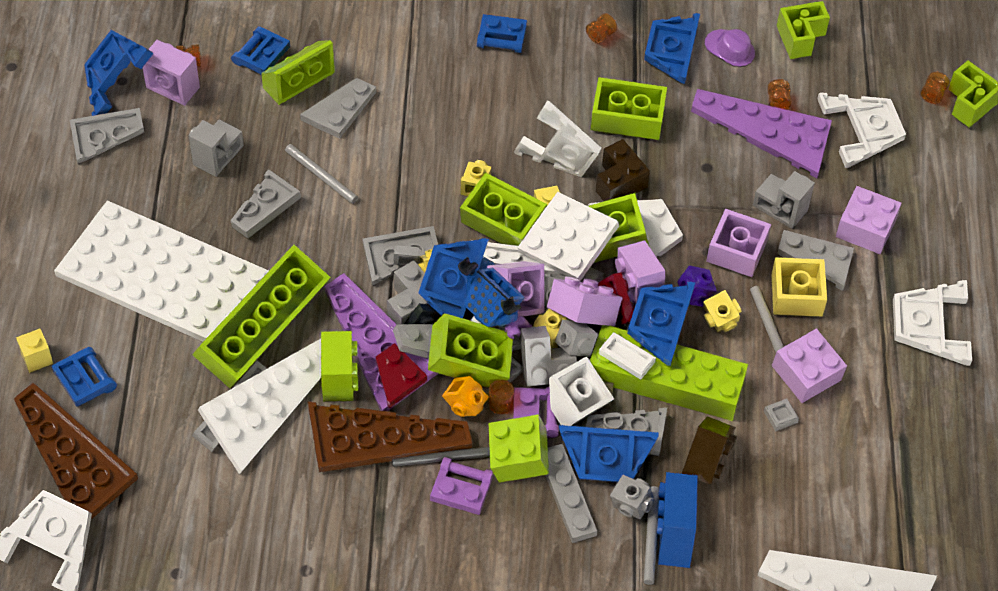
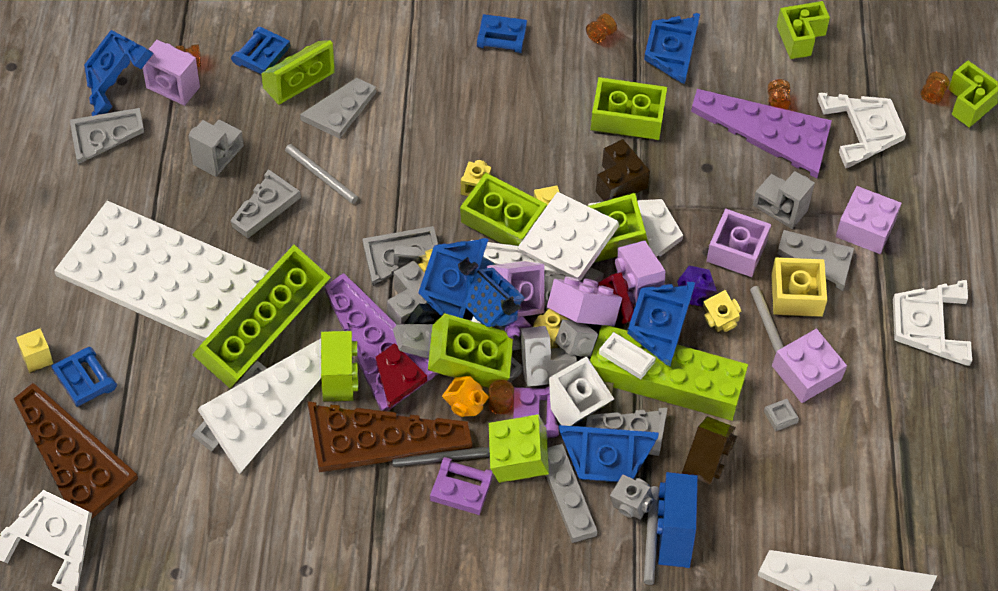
(568, 149): white wing -> none
(731, 46): medium lavender piece -> none

